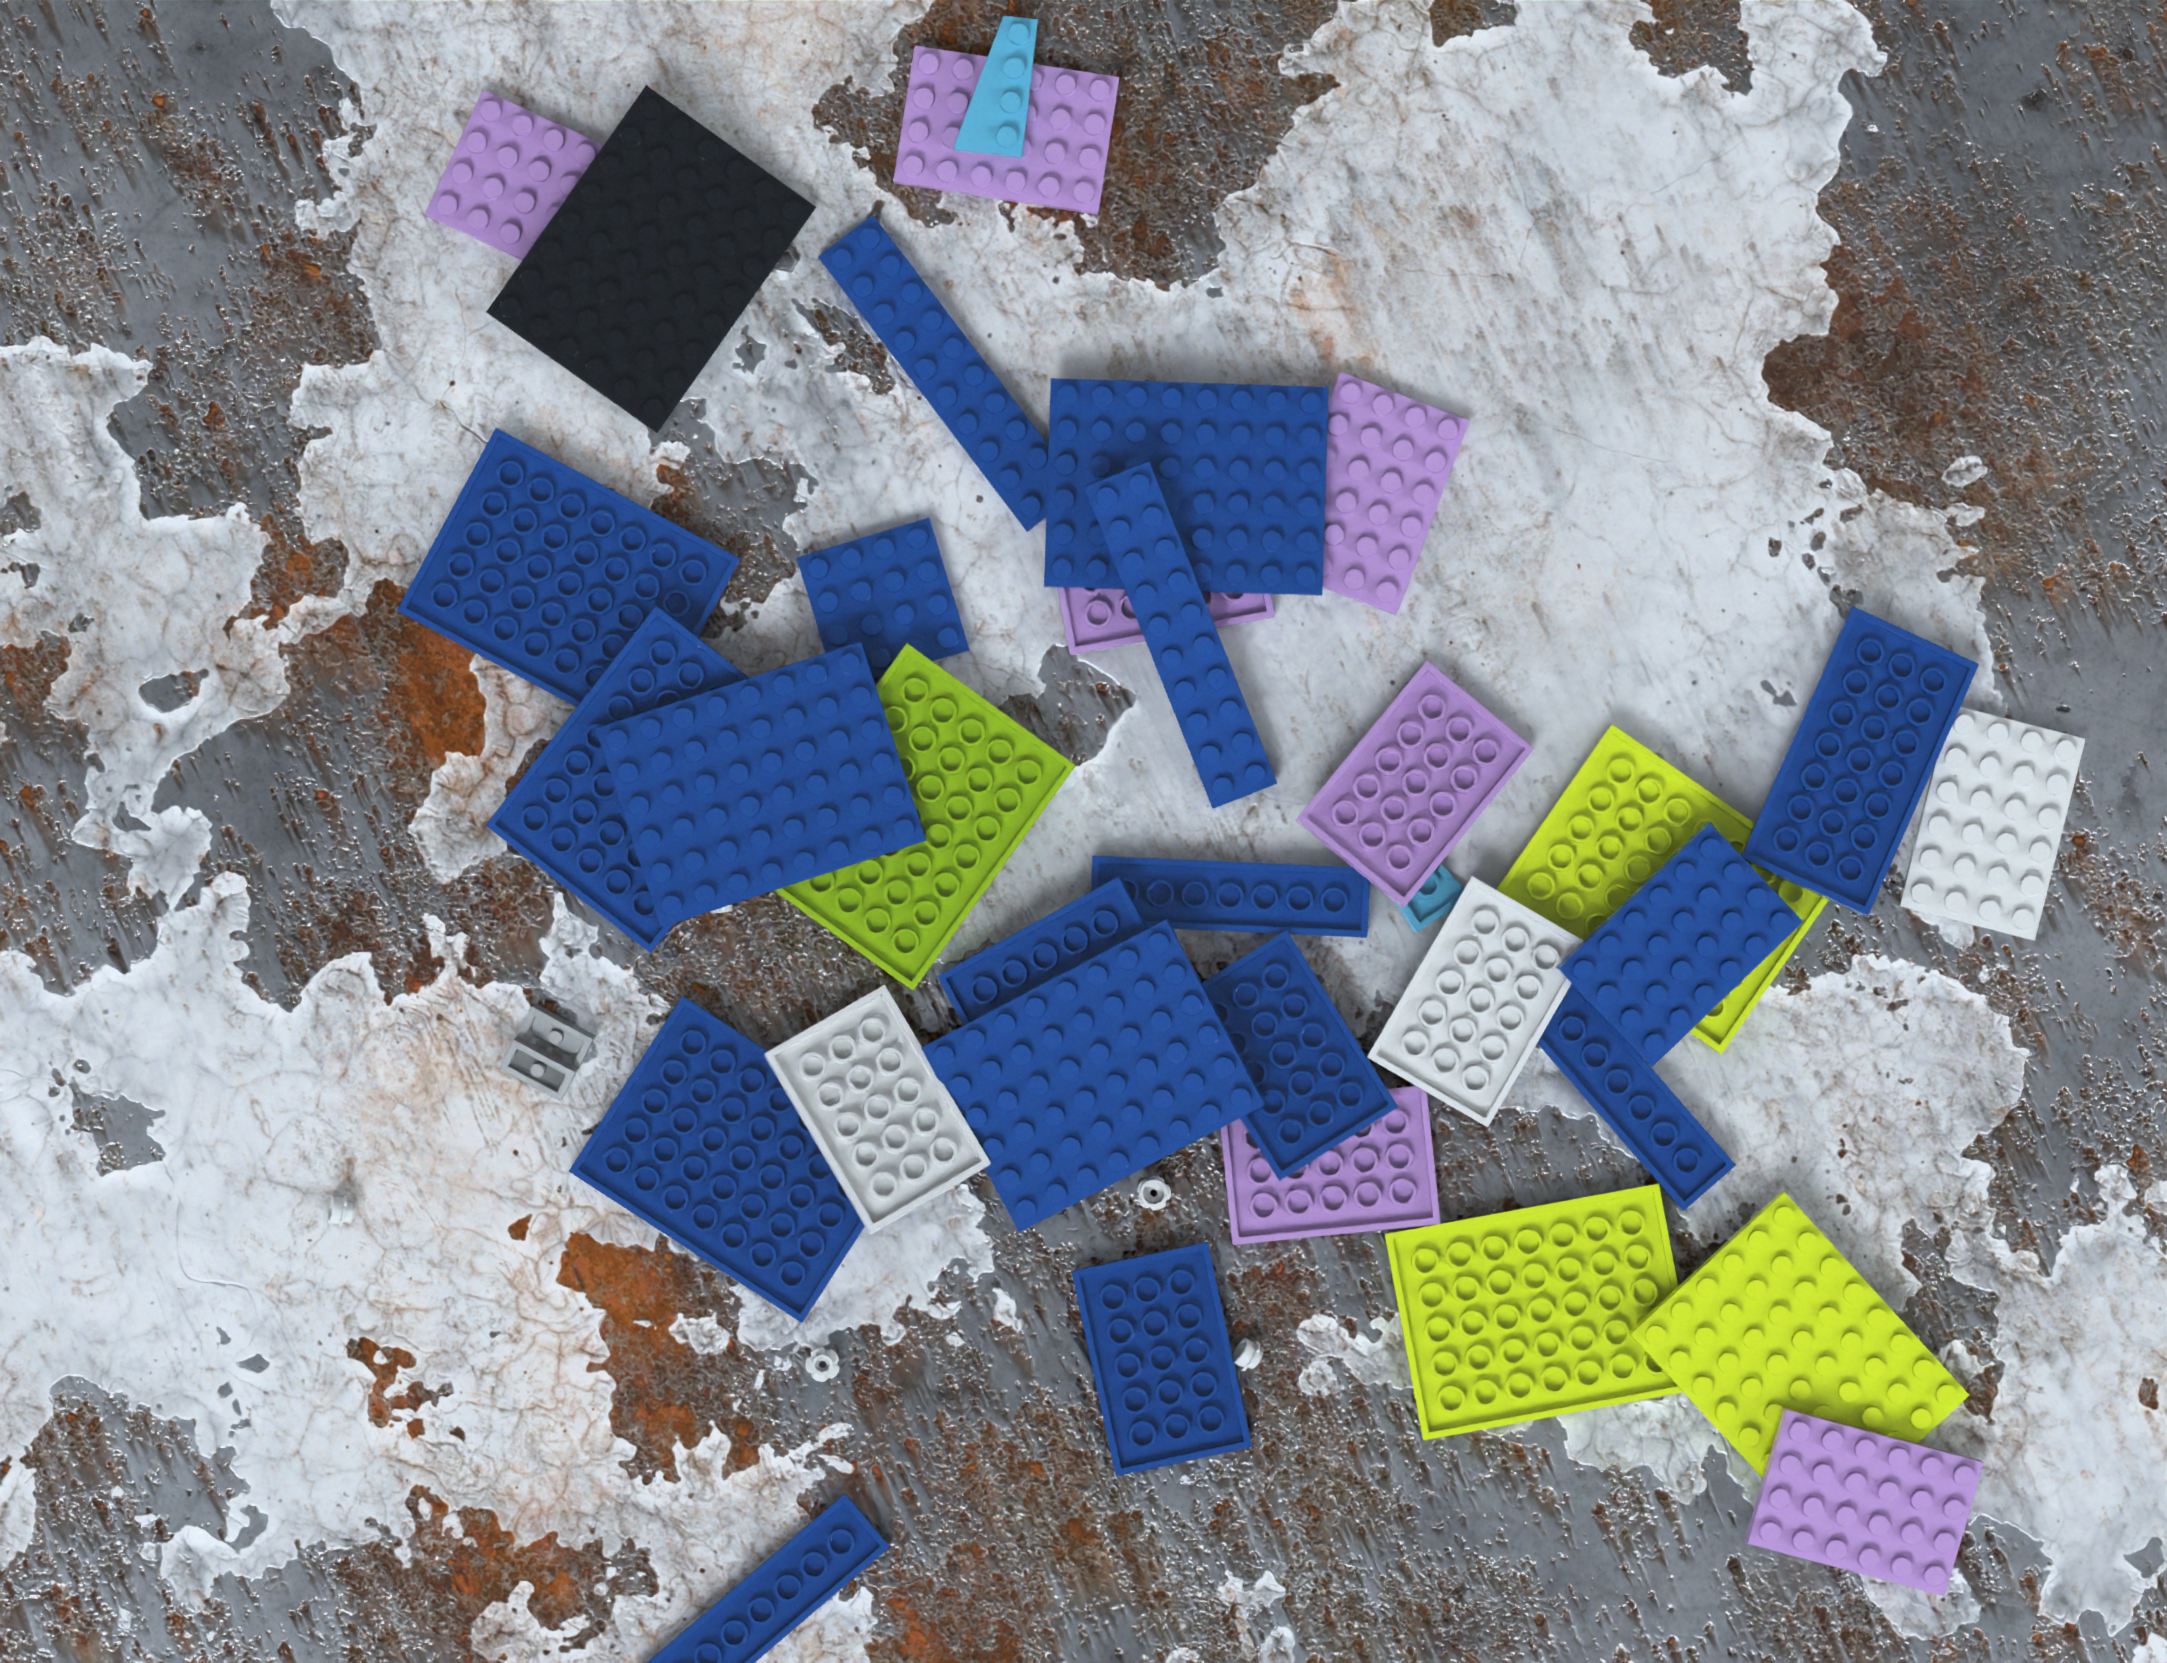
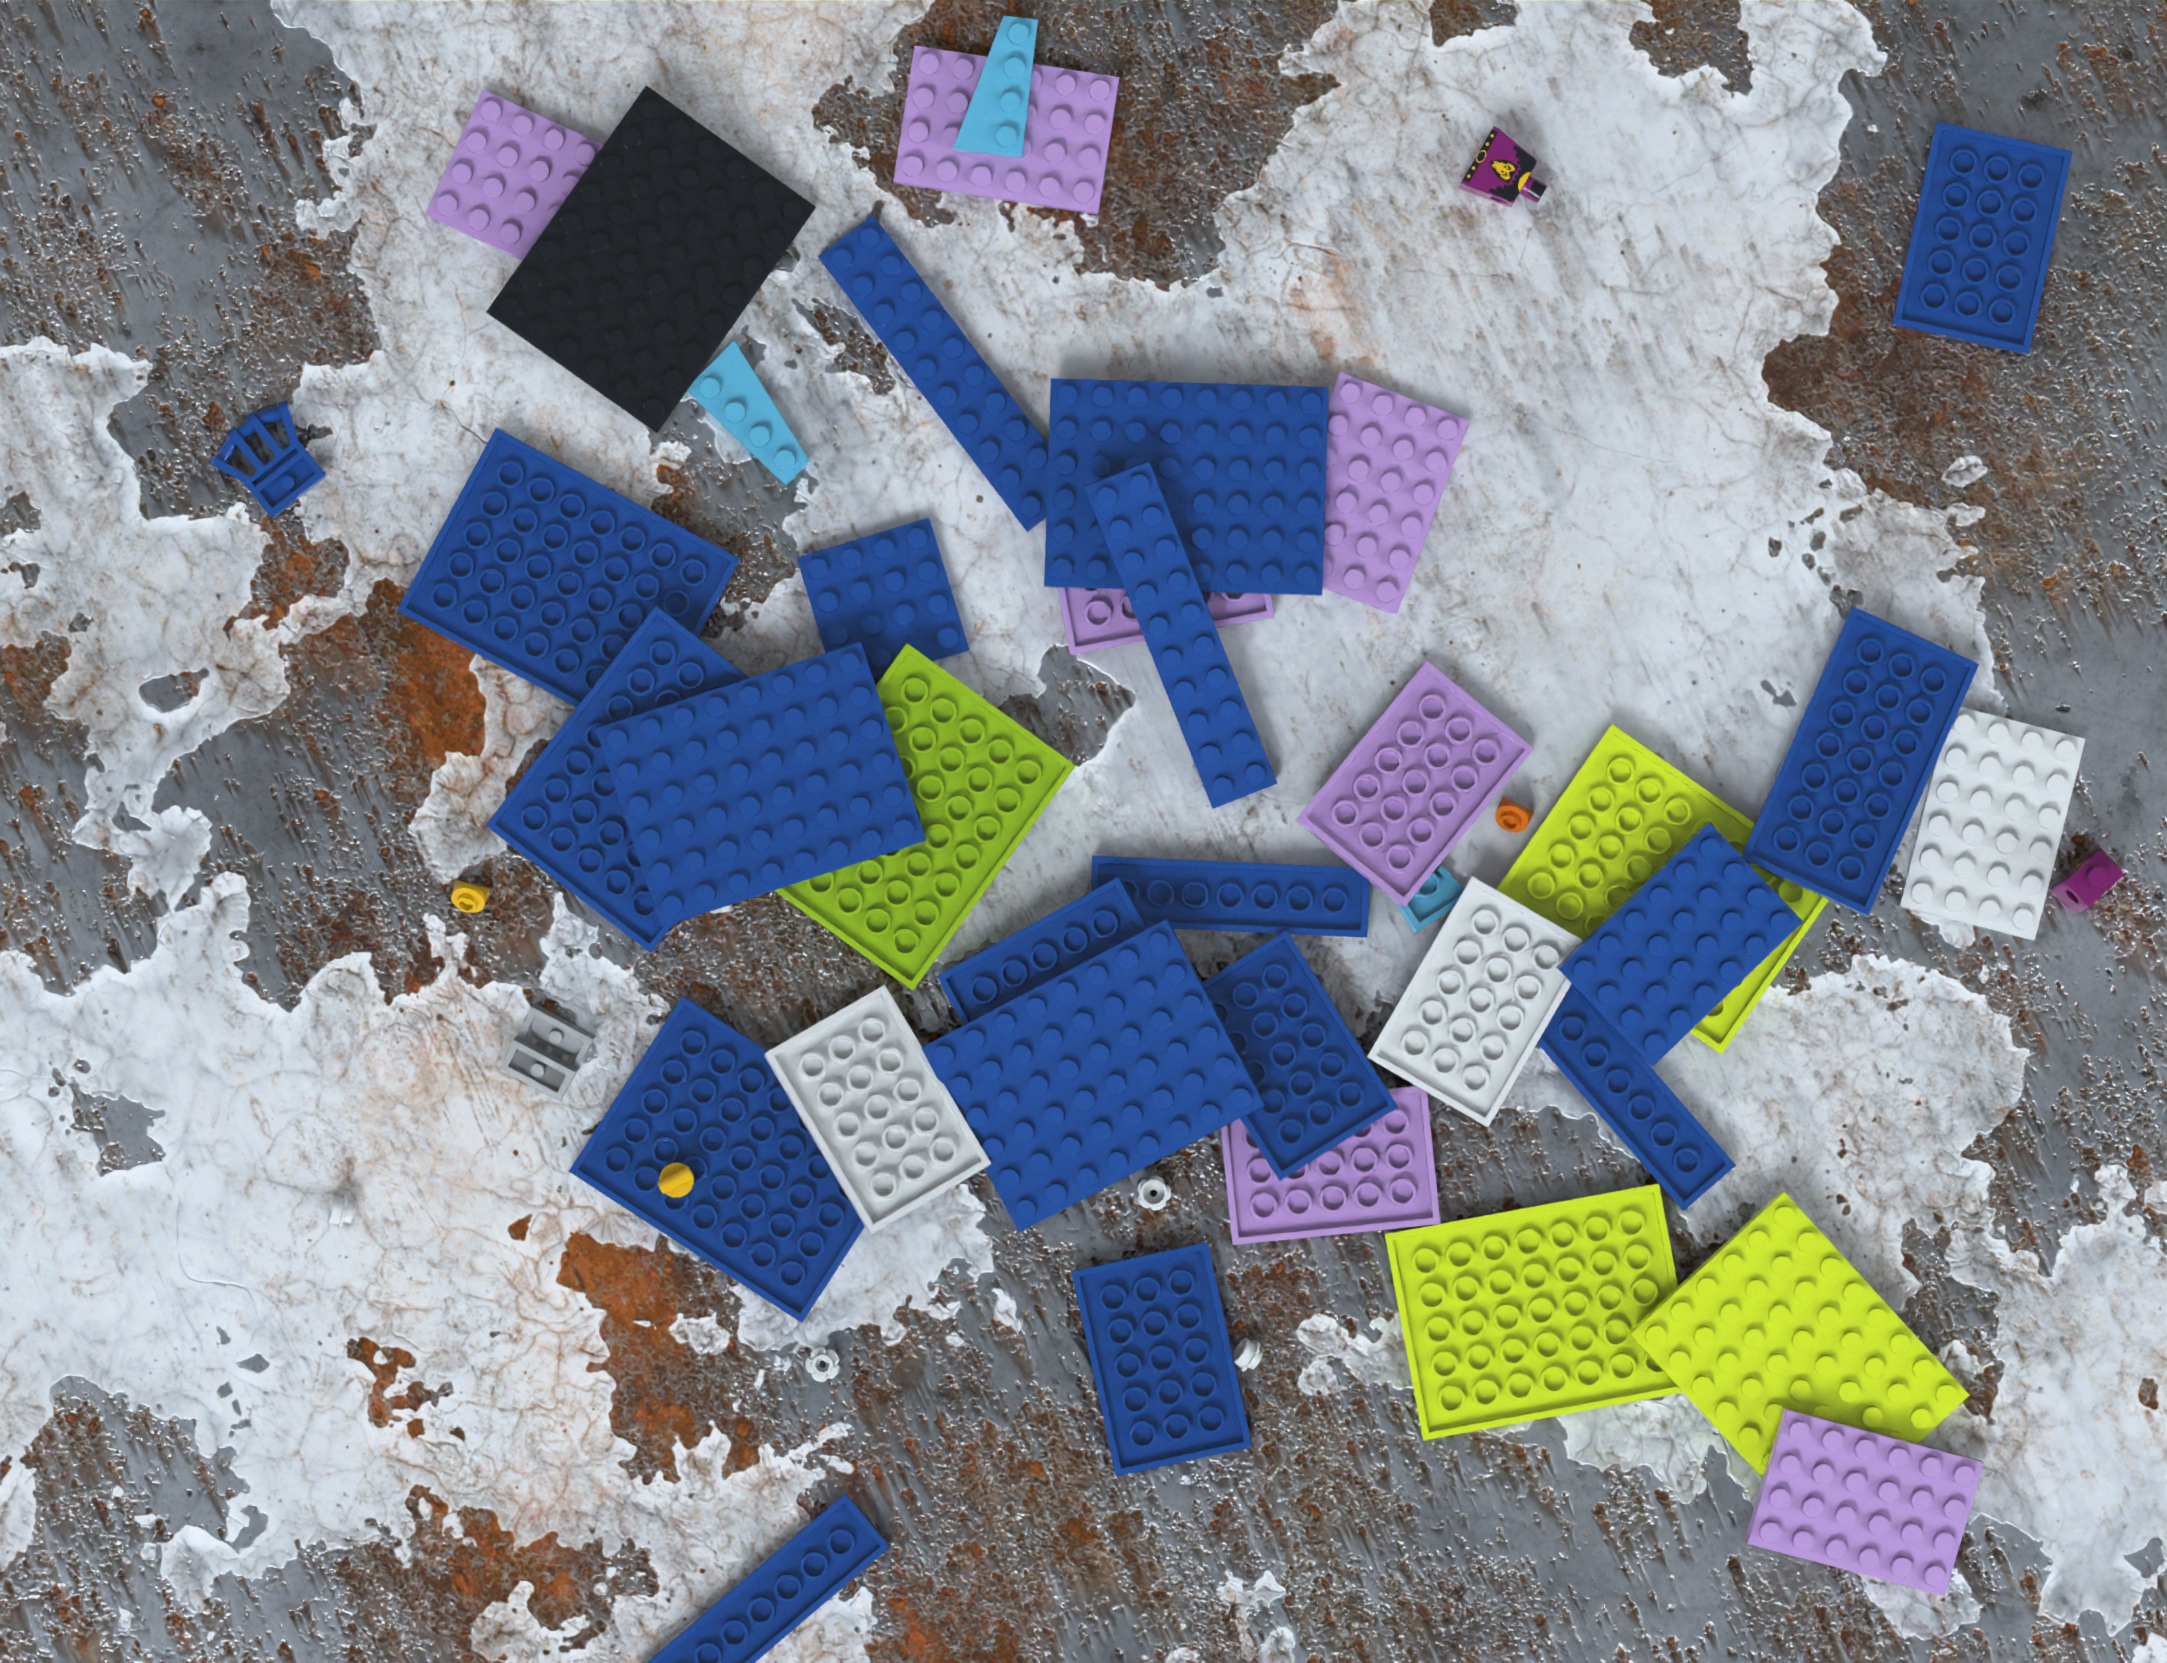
(285, 476): none -> blue plate
(469, 897): none -> yellow plate
(676, 1180): none -> yellow plate
(744, 408): none -> medium azure wing
(1502, 172): none -> torso
(1512, 816): none -> orange plate
(1981, 238): none -> blue plate
(2087, 880): none -> magenta torso

